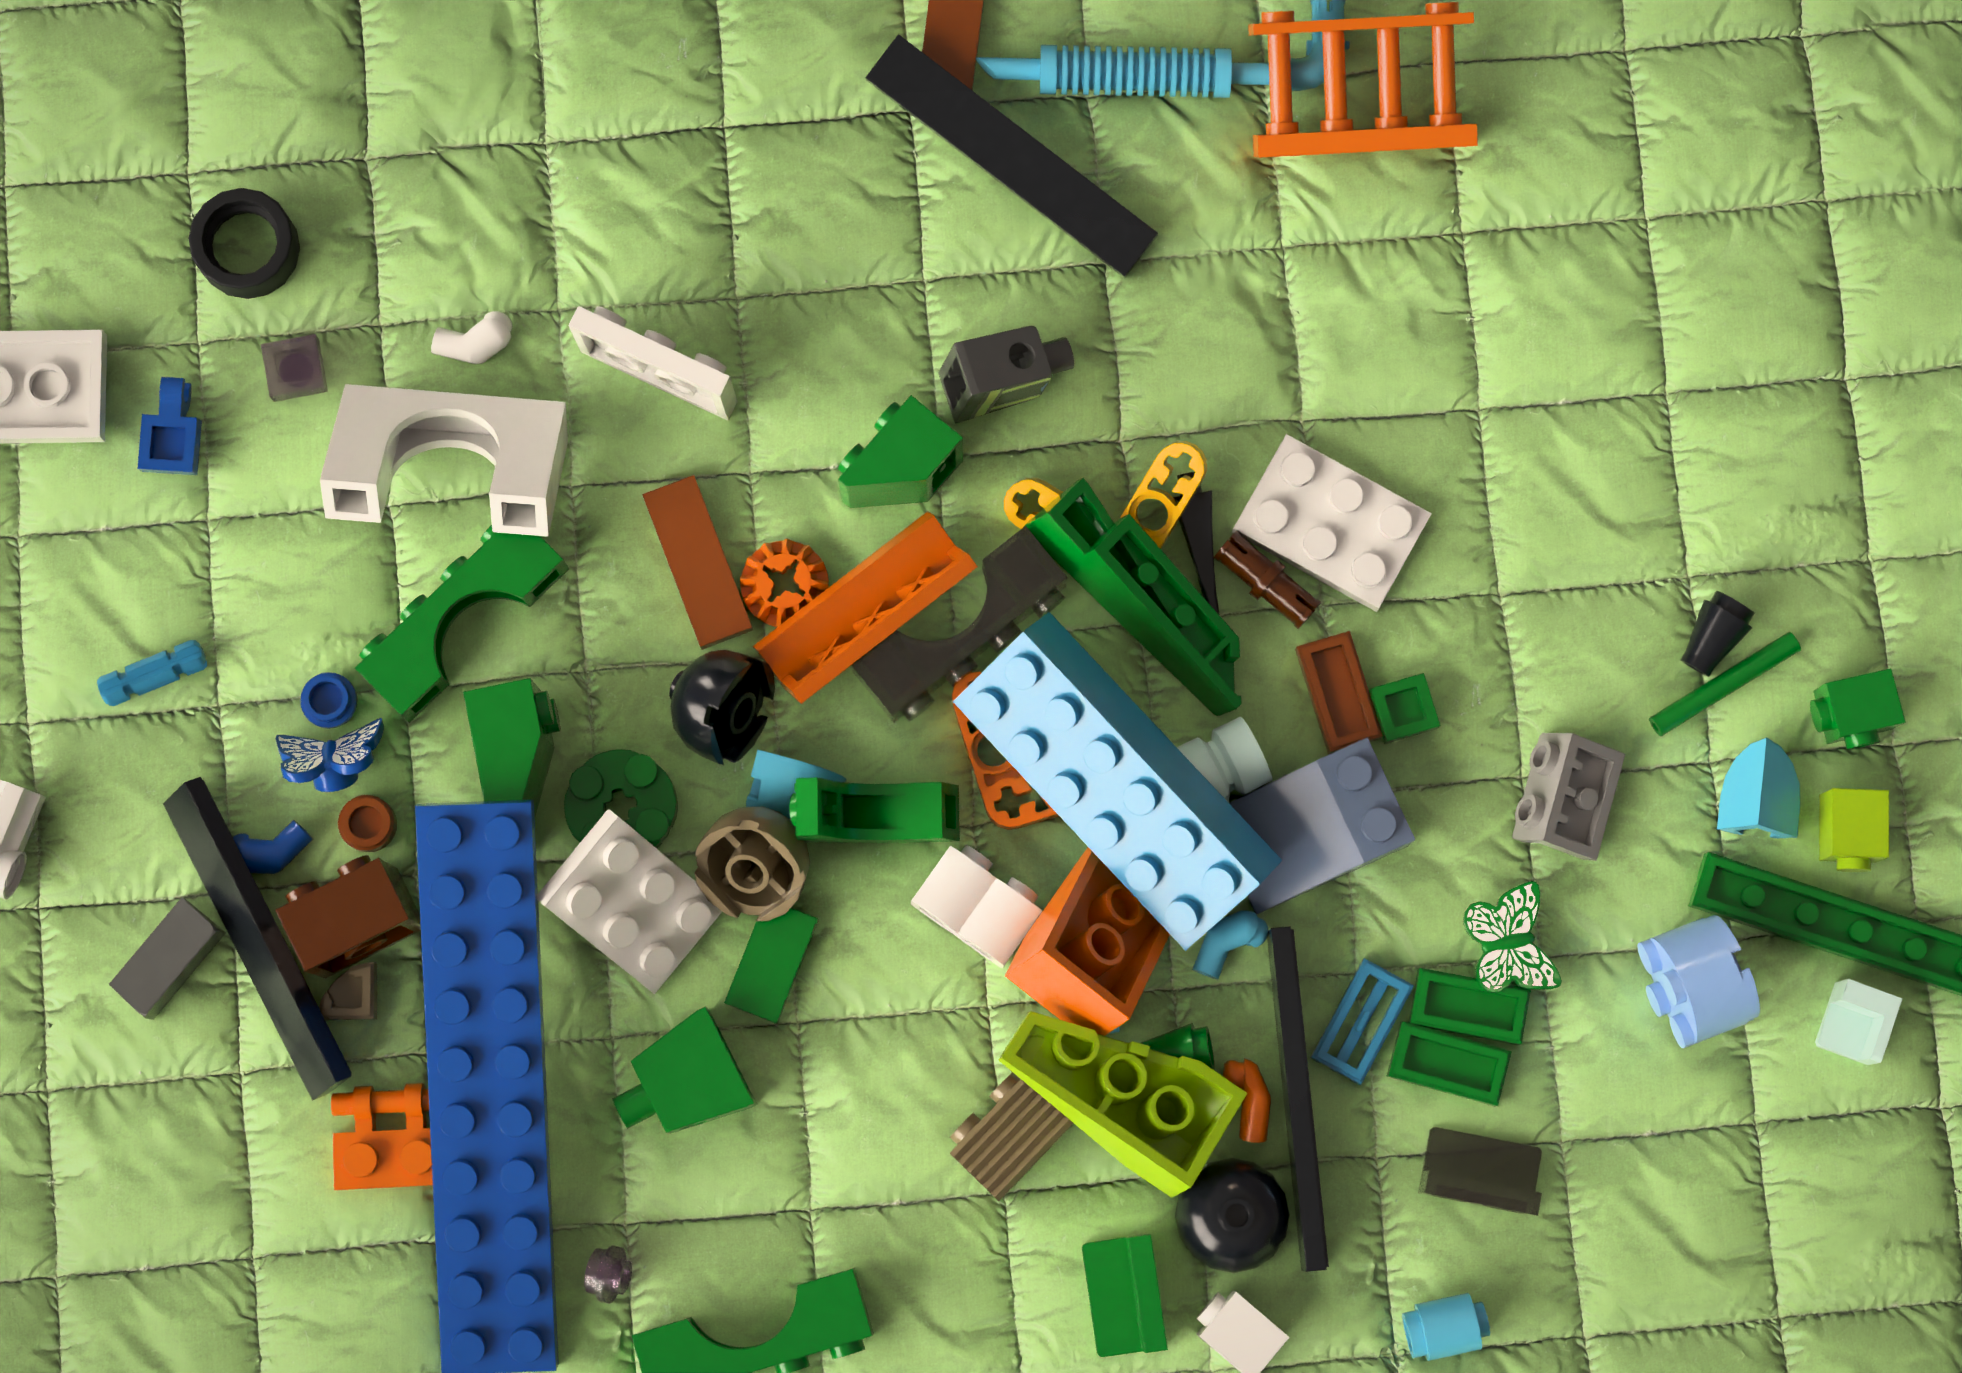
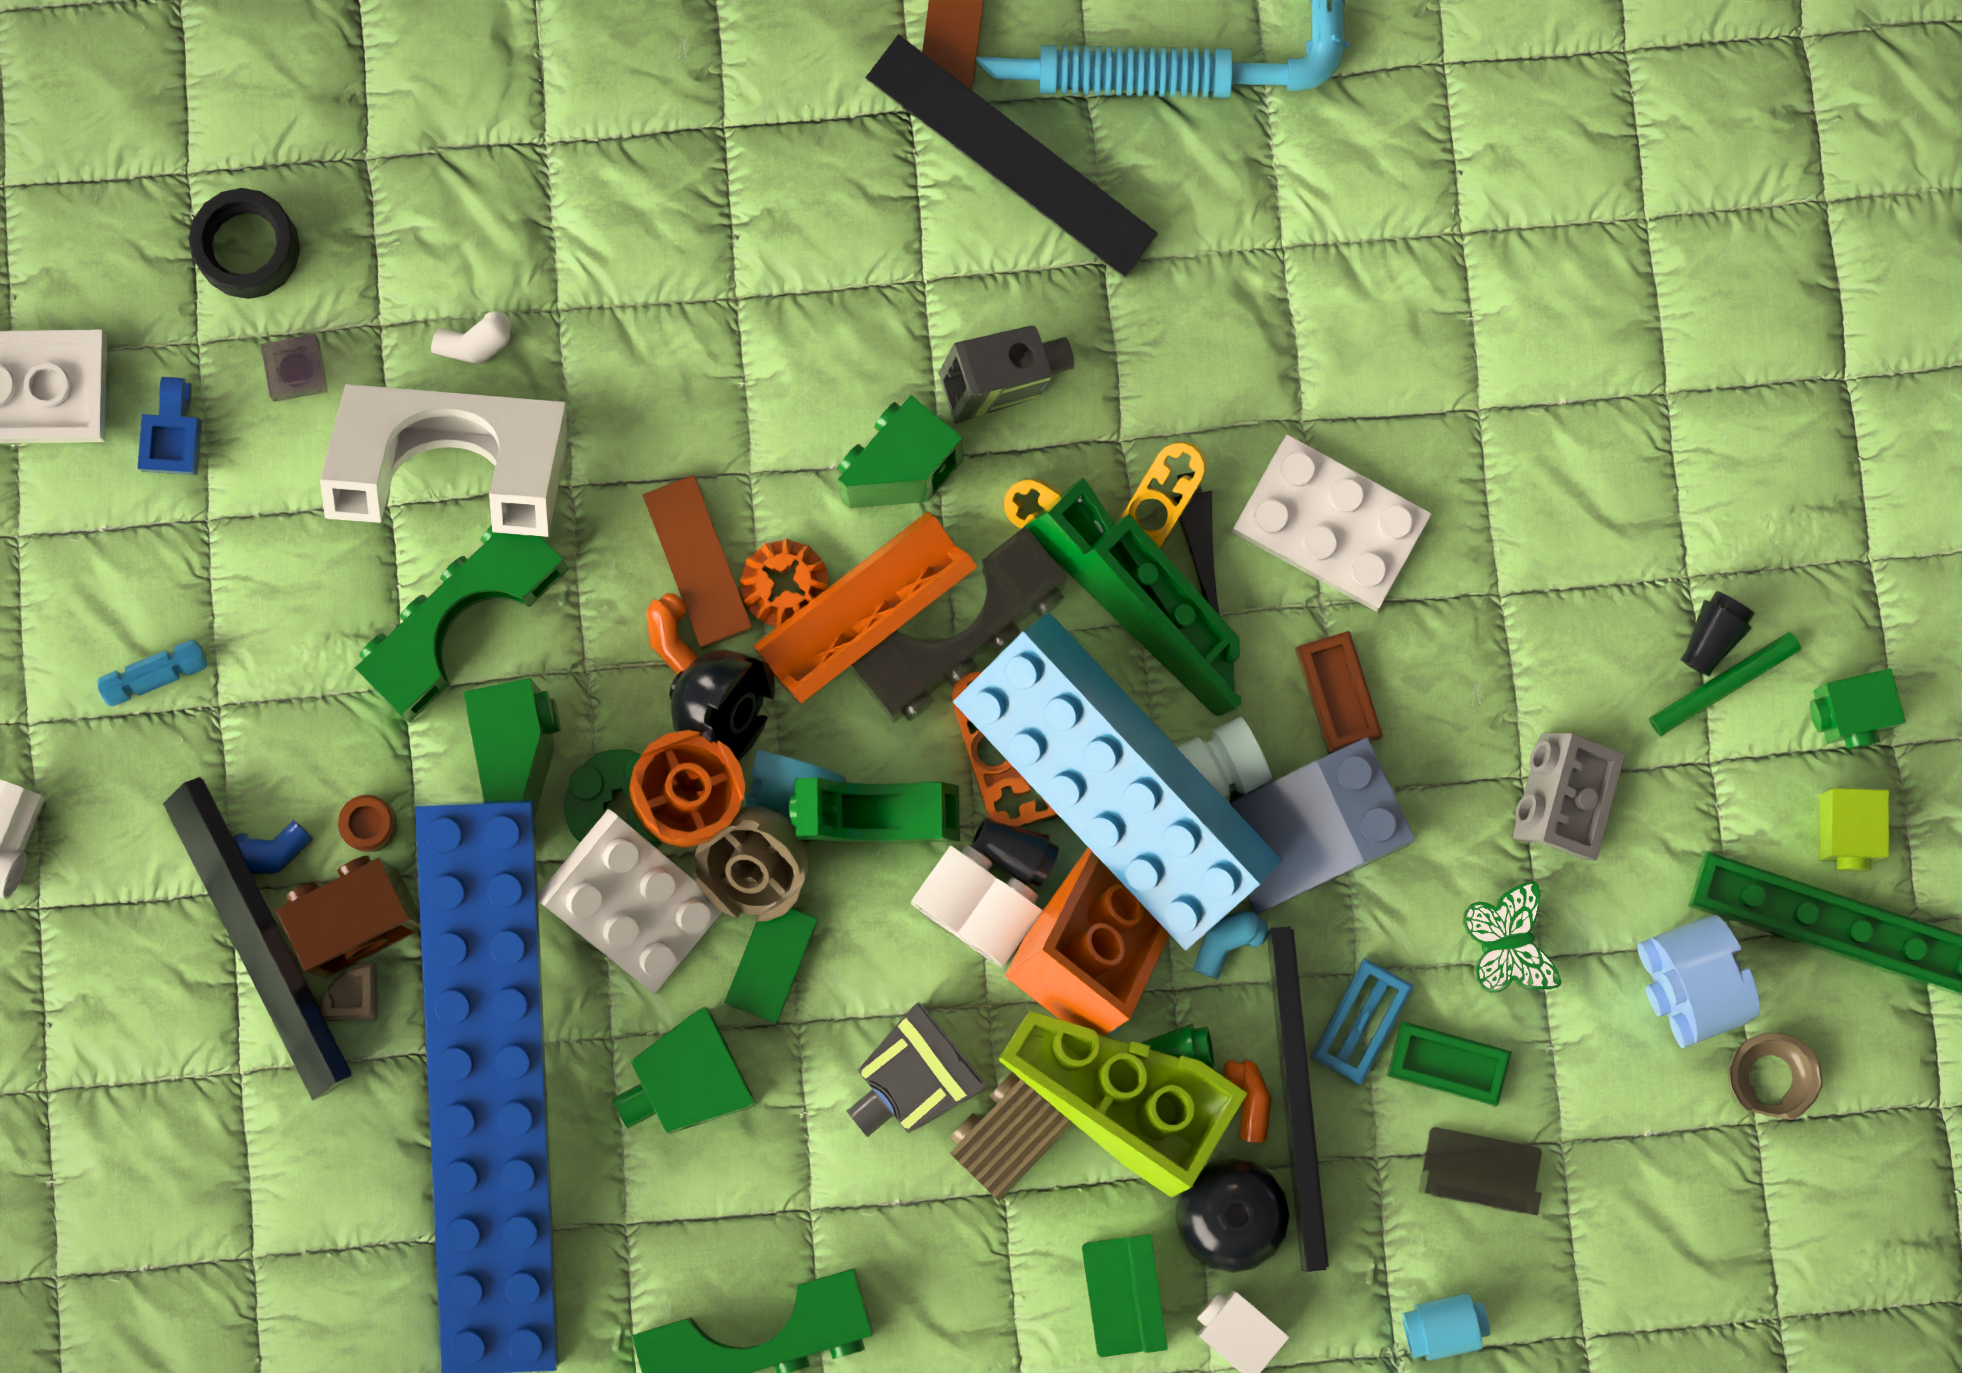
(167, 959): dark grey slope -> none
(328, 700): blue plate -> none
(330, 763): blue animal -> none
(387, 1156): orange plate -> none
(608, 1273): plate -> none
(654, 360): white plate -> none
(664, 634): none -> orange arm
(686, 787): none -> orange cylinder
(914, 1076): none -> torso
(1018, 851): none -> black cone
(1267, 579): reddish brown pin -> none
(1391, 127): orange fence -> none
(1404, 708): green plate -> none
(1462, 1007): green tile -> none
(1761, 792): medium azure brick -> none
(1801, 1061): none -> dark tan piece
(1858, 1022): light aqua panel -> none

